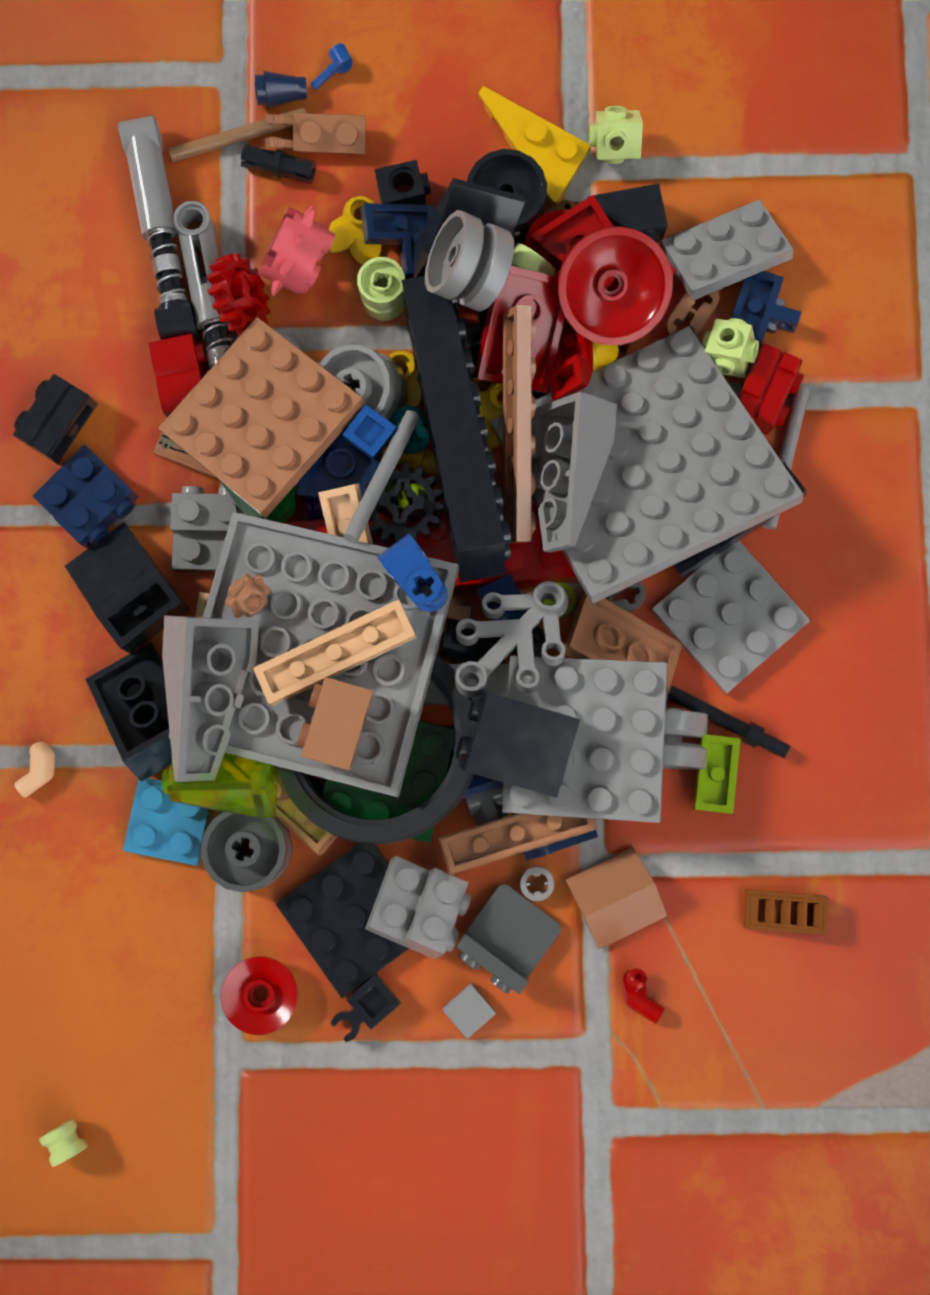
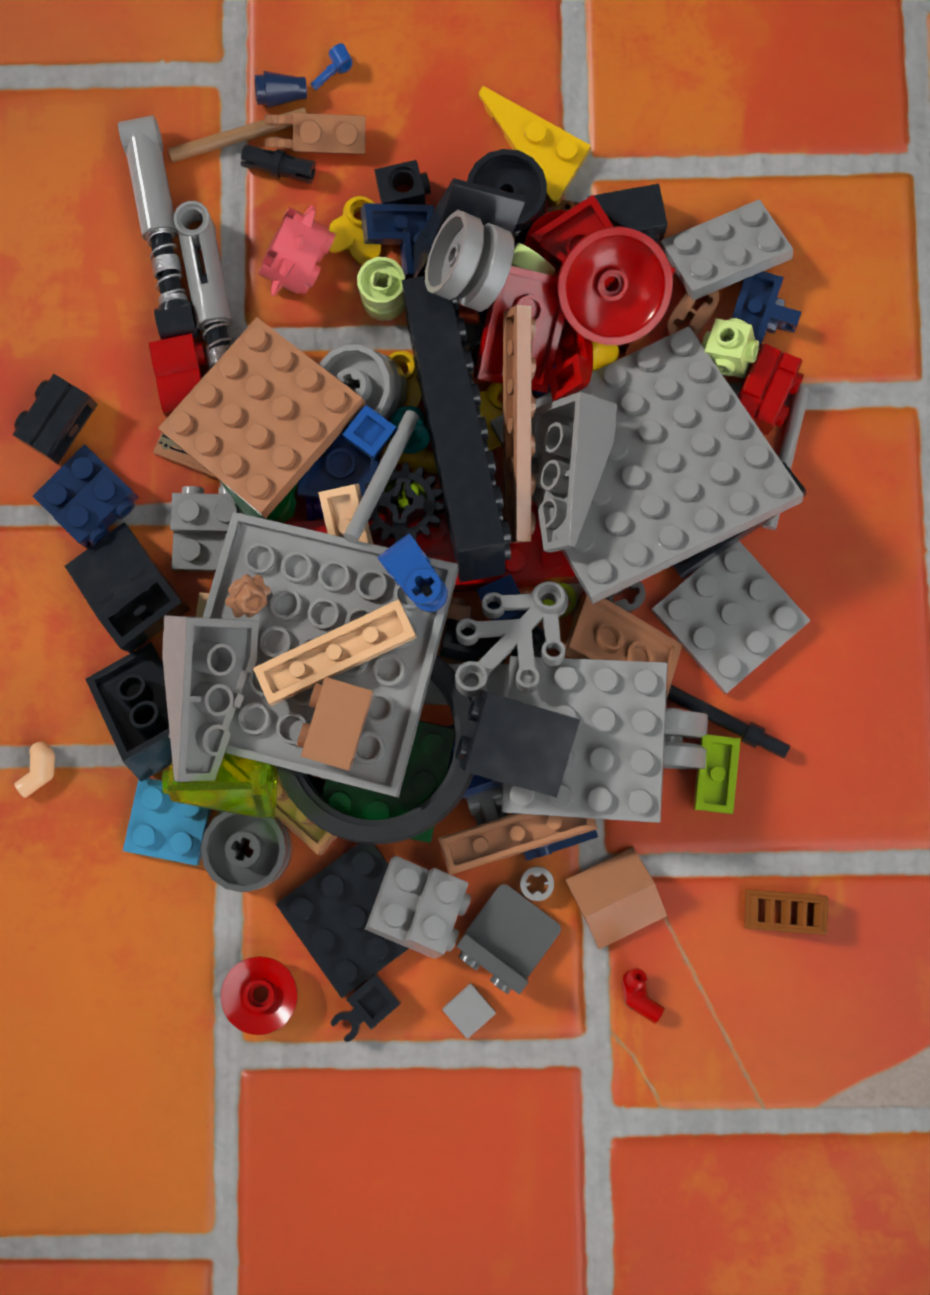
(63, 1142): yellowish green wheel -> none
(237, 292): red gear -> none
(616, 134): yellowish green brick -> none

